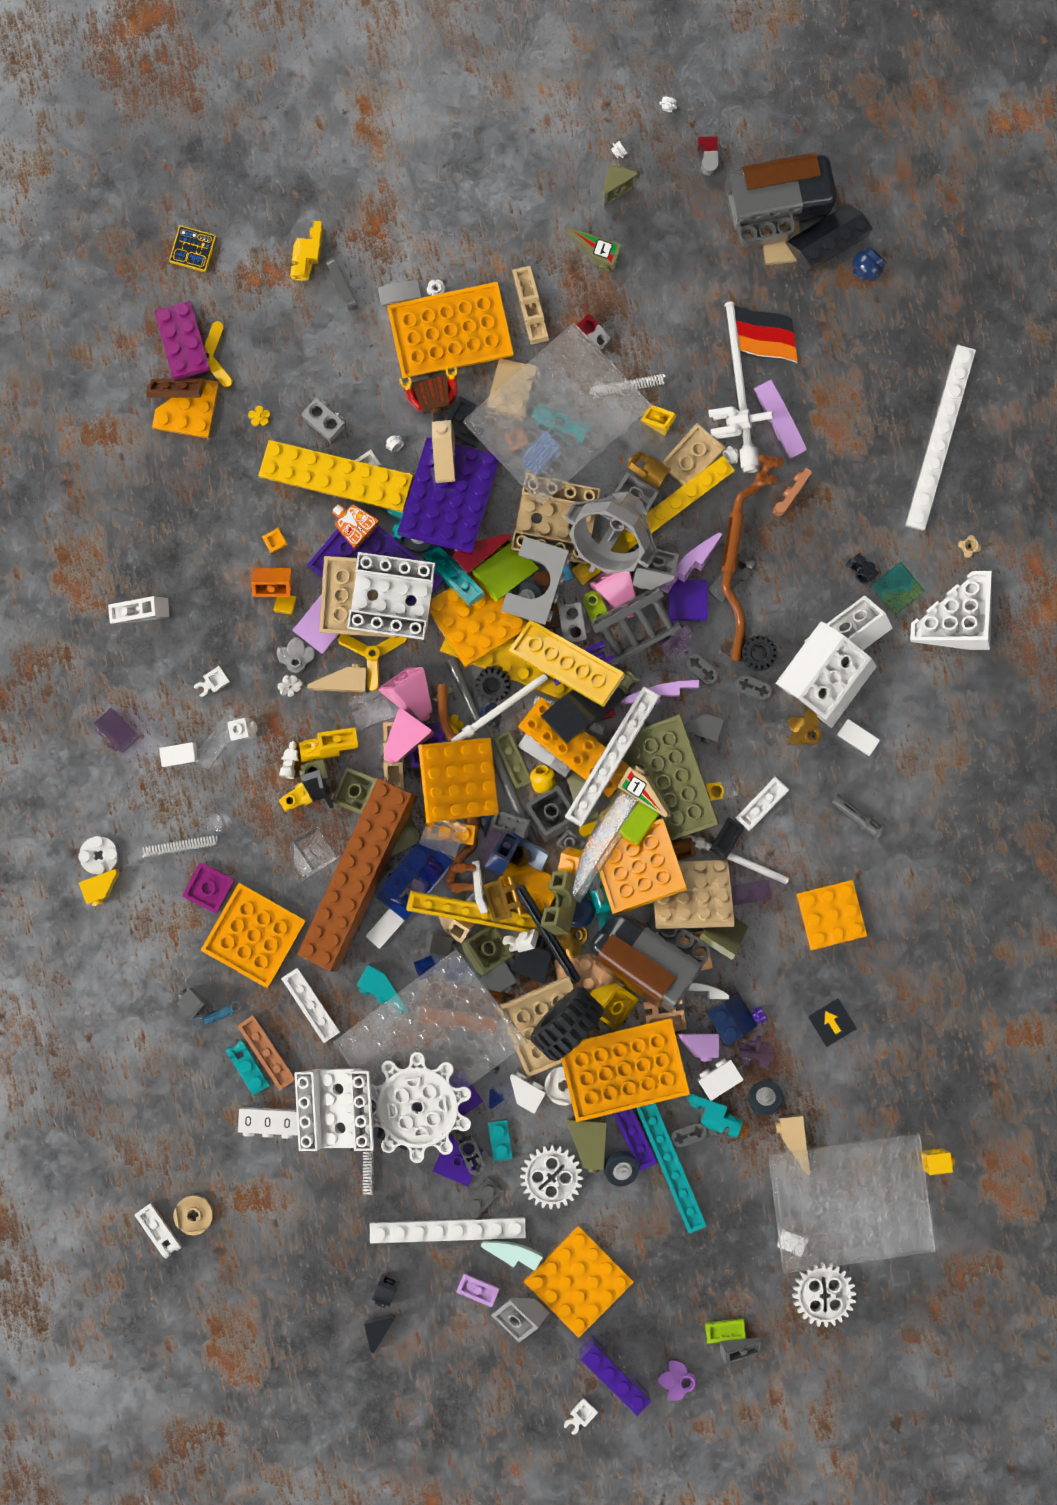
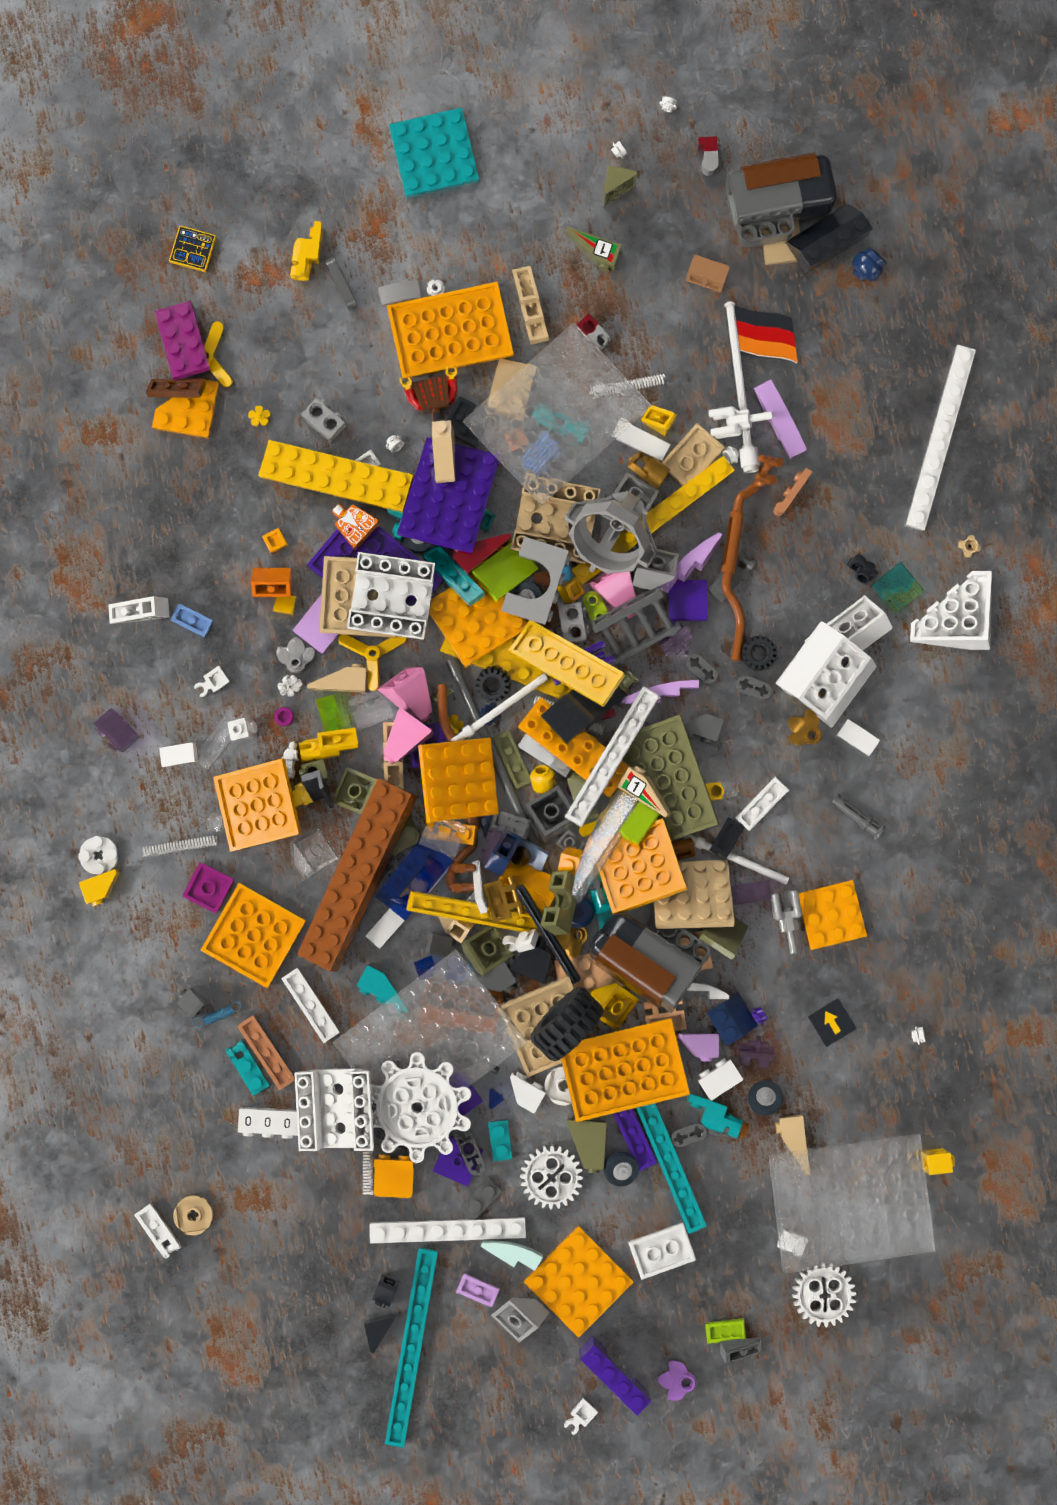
(191, 620): none -> medium blue plate
(257, 805): none -> light orange plate
(284, 716): none -> magenta tile
(329, 713): none -> clear neon green plate
(393, 1176): none -> light orange bracket
(411, 1347): none -> teal plate
(434, 152): none -> teal plate
(487, 520): none -> teal slope
(571, 590): none -> yellow slope
(644, 442): none -> white tile
(662, 1250): none -> white tile
(707, 273): none -> medium nougat hinge
(788, 916): none -> light grey plant
(918, 1035): none -> white plate

